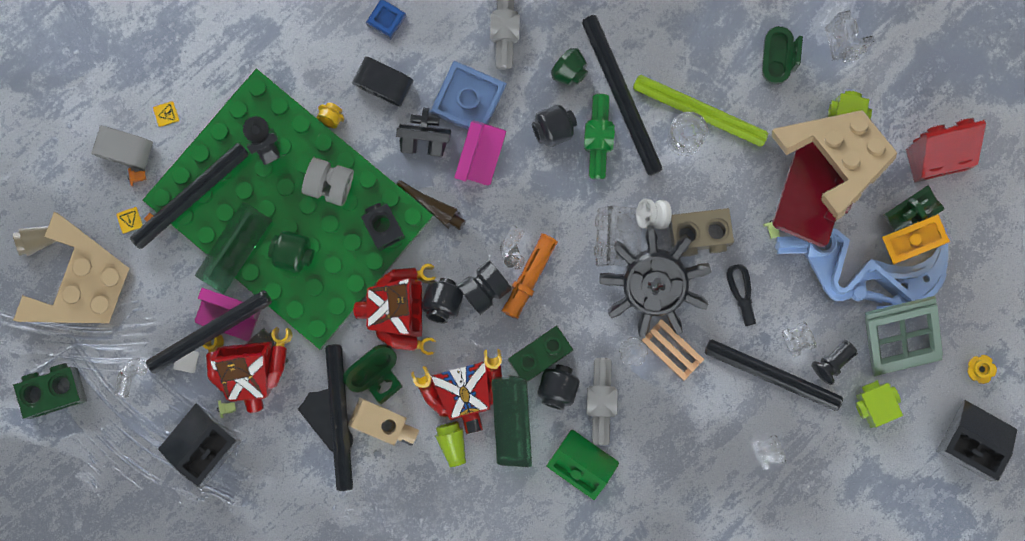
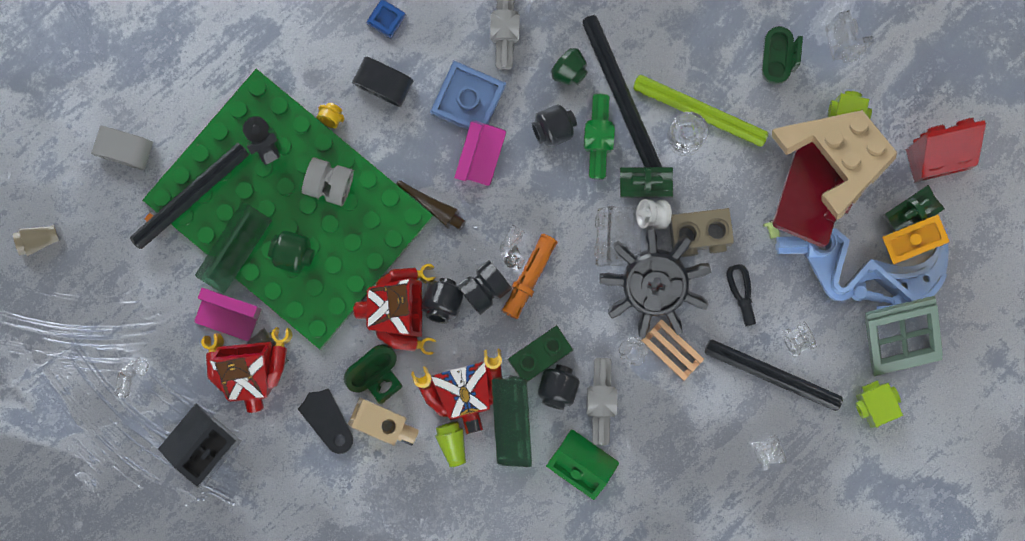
(51, 398): dark green brick -> none
(88, 286): tan wing -> none
(129, 220): yellow sticker -> none
(136, 176): orange piece -> none
(165, 113): yellow sticker -> none
(187, 363): white sticker -> none
(209, 332): black axle -> none
(225, 408): yellowish green piece -> none
(339, 418): black axle -> none
(382, 239): black brick -> none
(410, 134): black hips -> none
(646, 182): none -> dark green hips
(831, 364): black pin -> none
(974, 369): yellow plate -> none
(979, 442): black slope -> none

